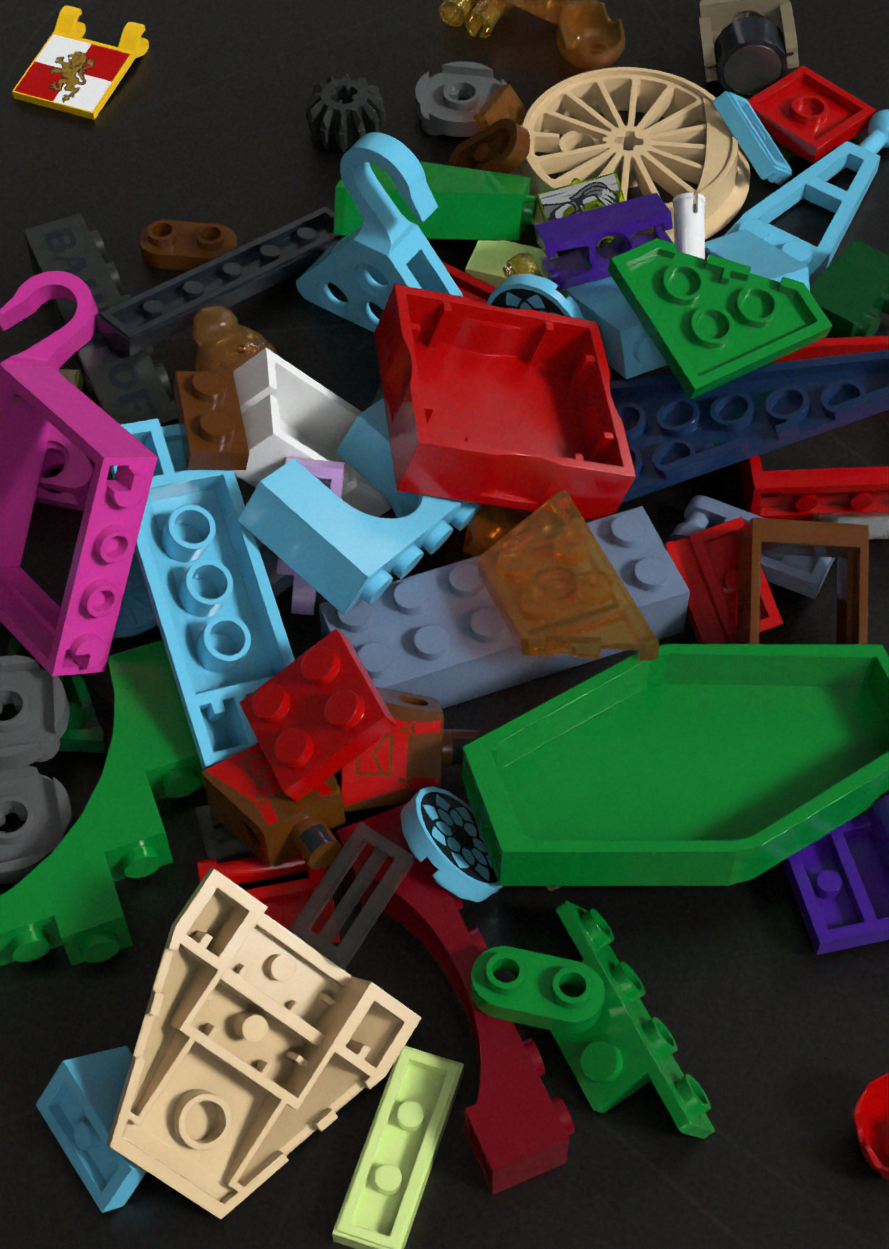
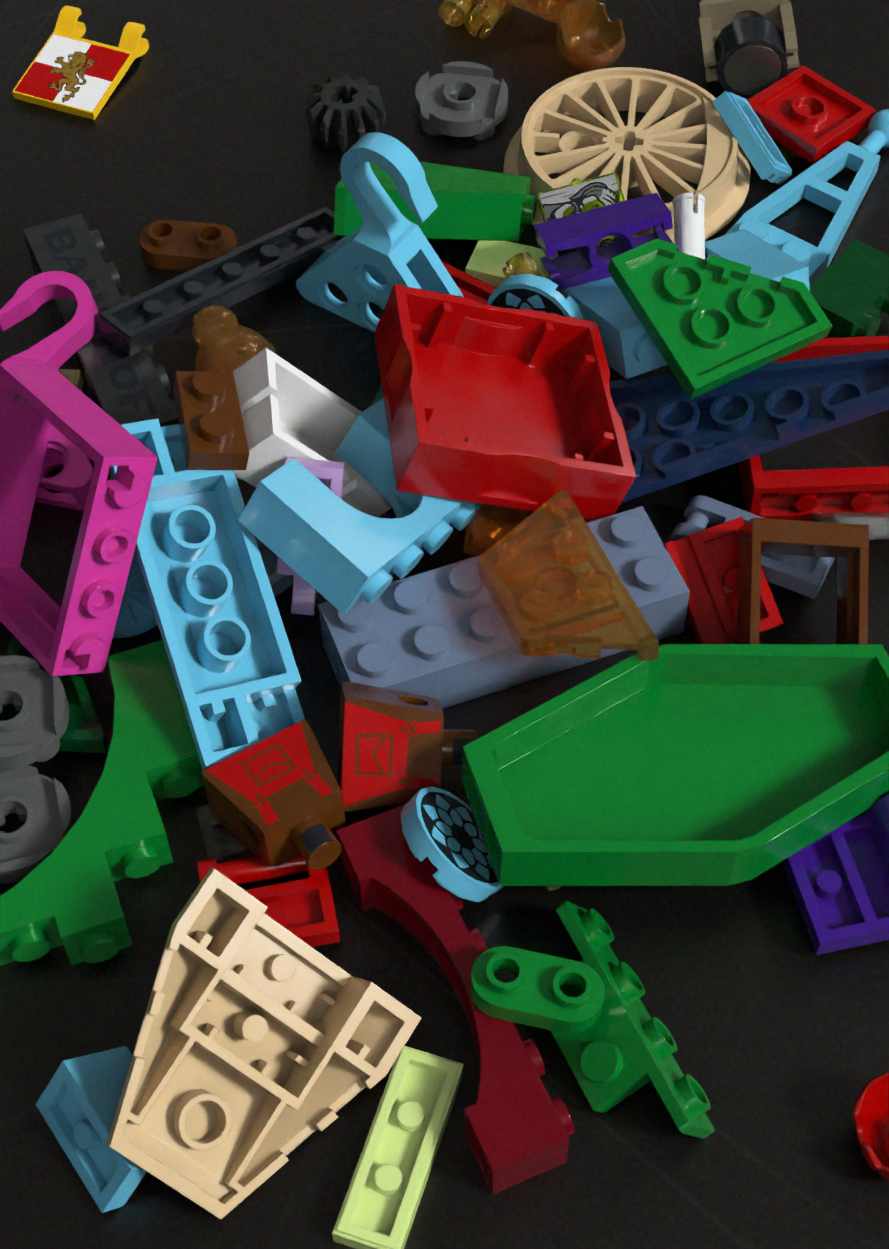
(317, 715): red plate -> none
(373, 908): clear smoke tile -> none
(494, 149): reddish brown plate -> none
(501, 105): clear orange tile -> none

